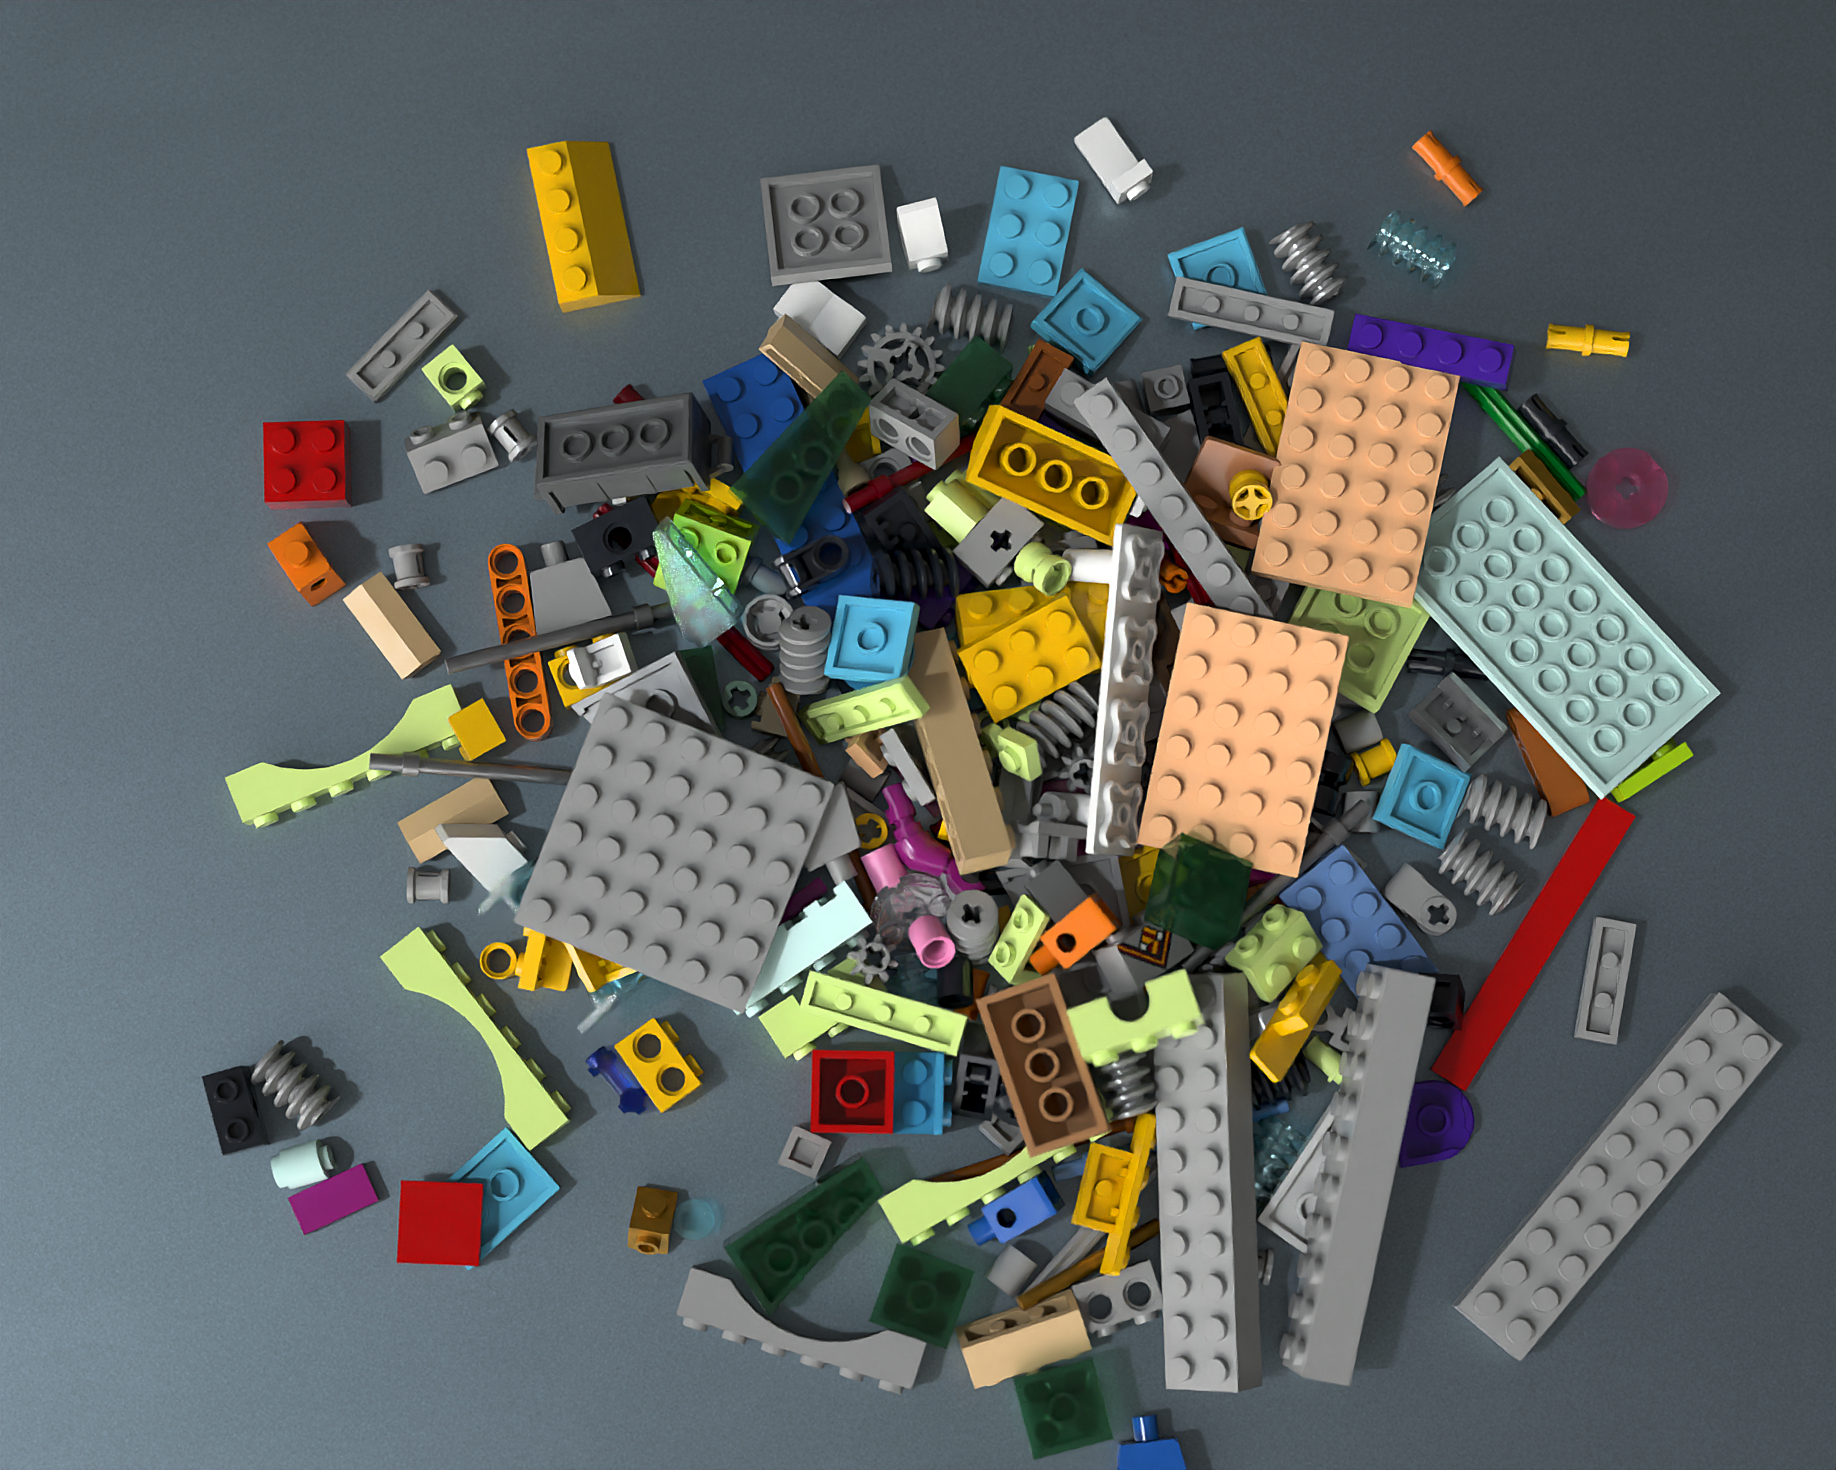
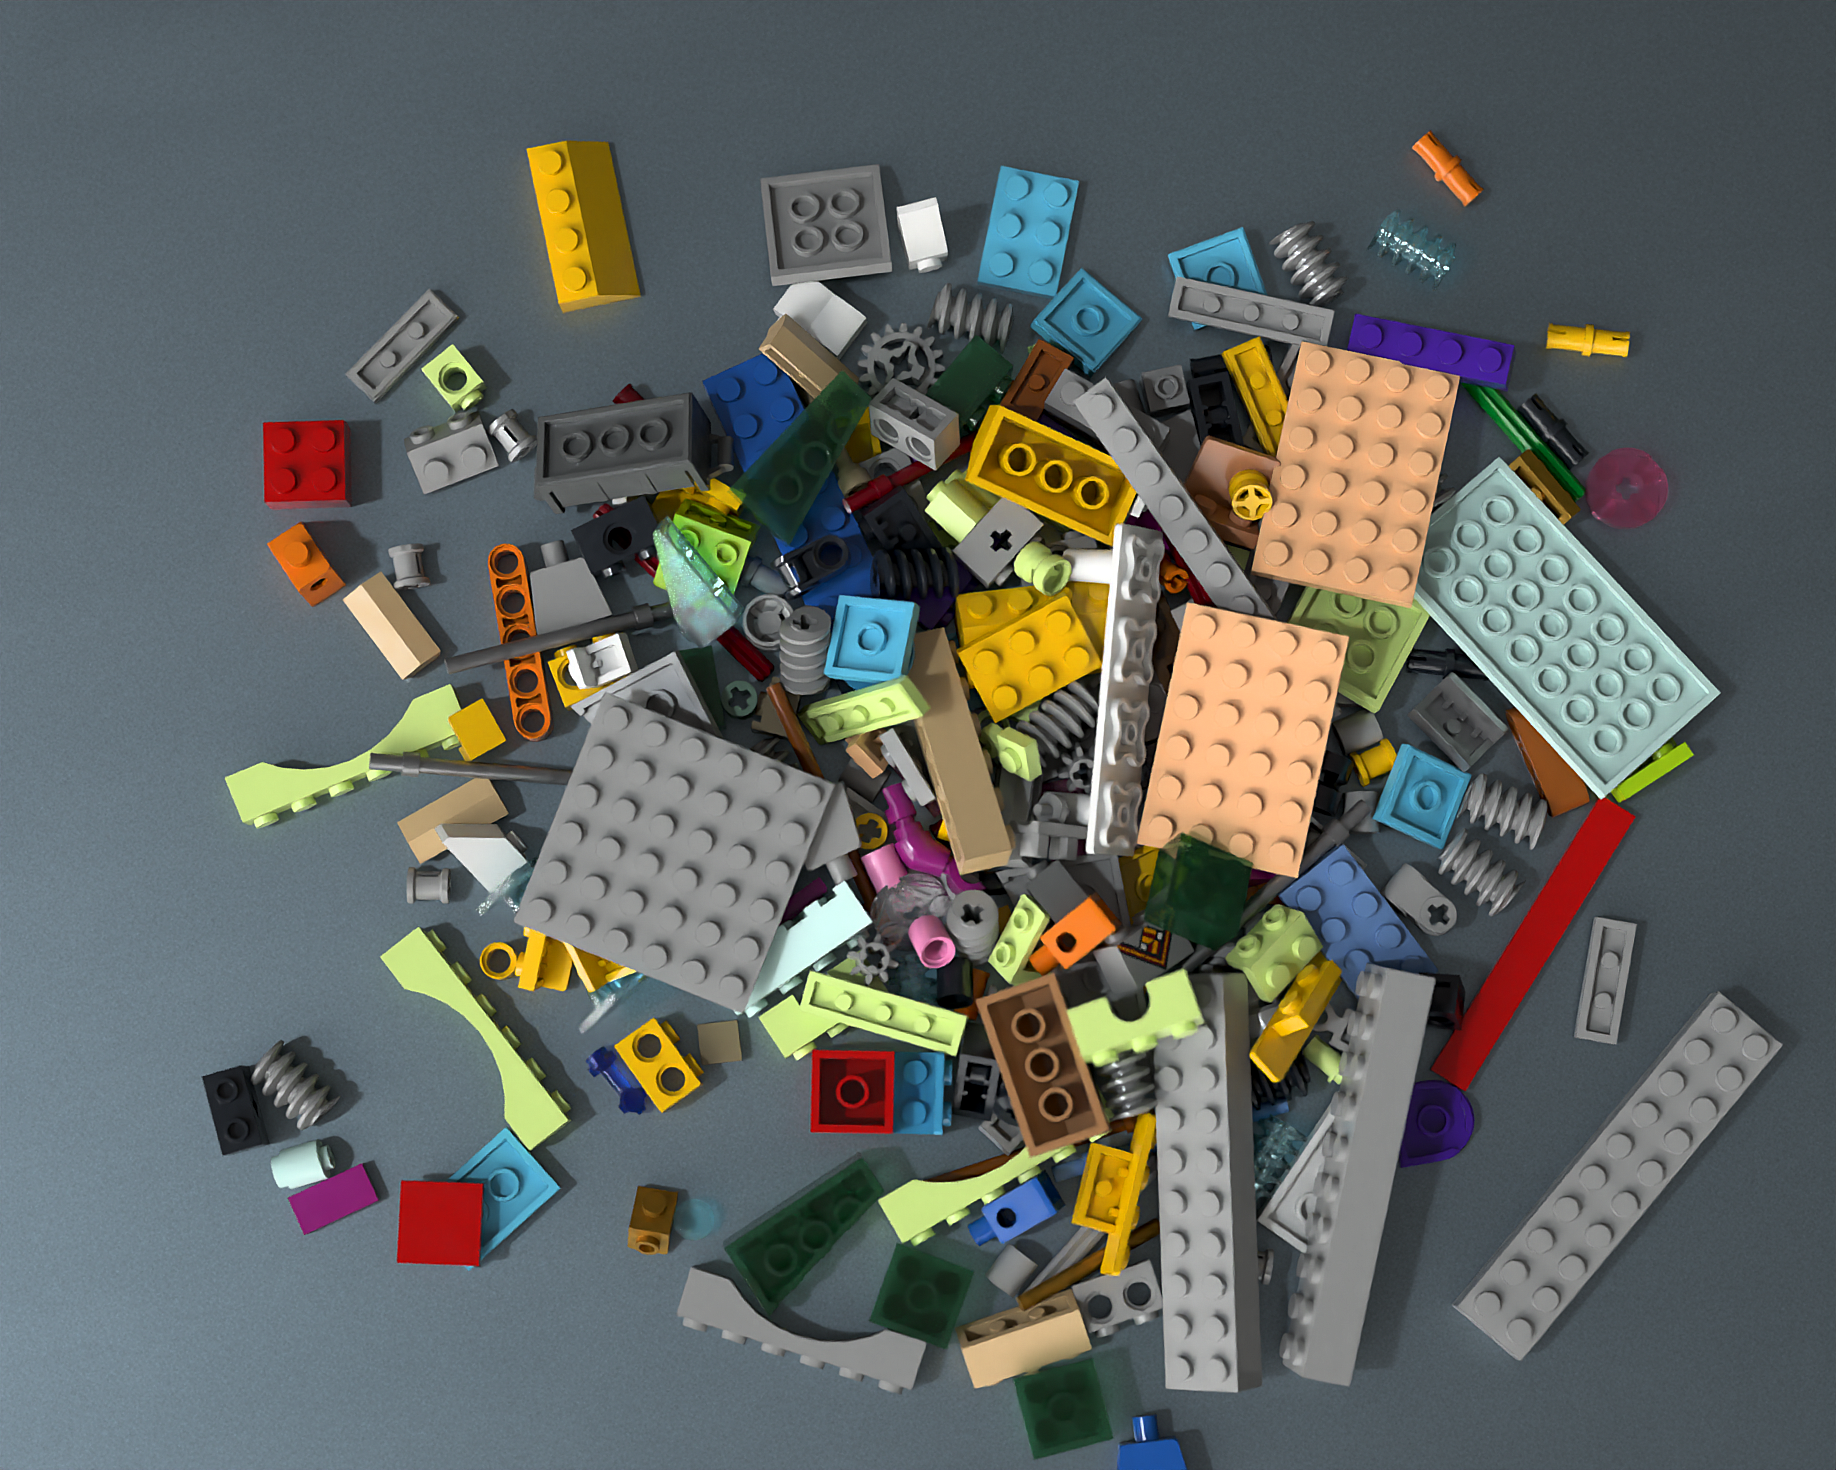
(719, 1042): none -> dark tan tile
(804, 1152): light grey plate -> none
(1114, 161): white bracket -> none

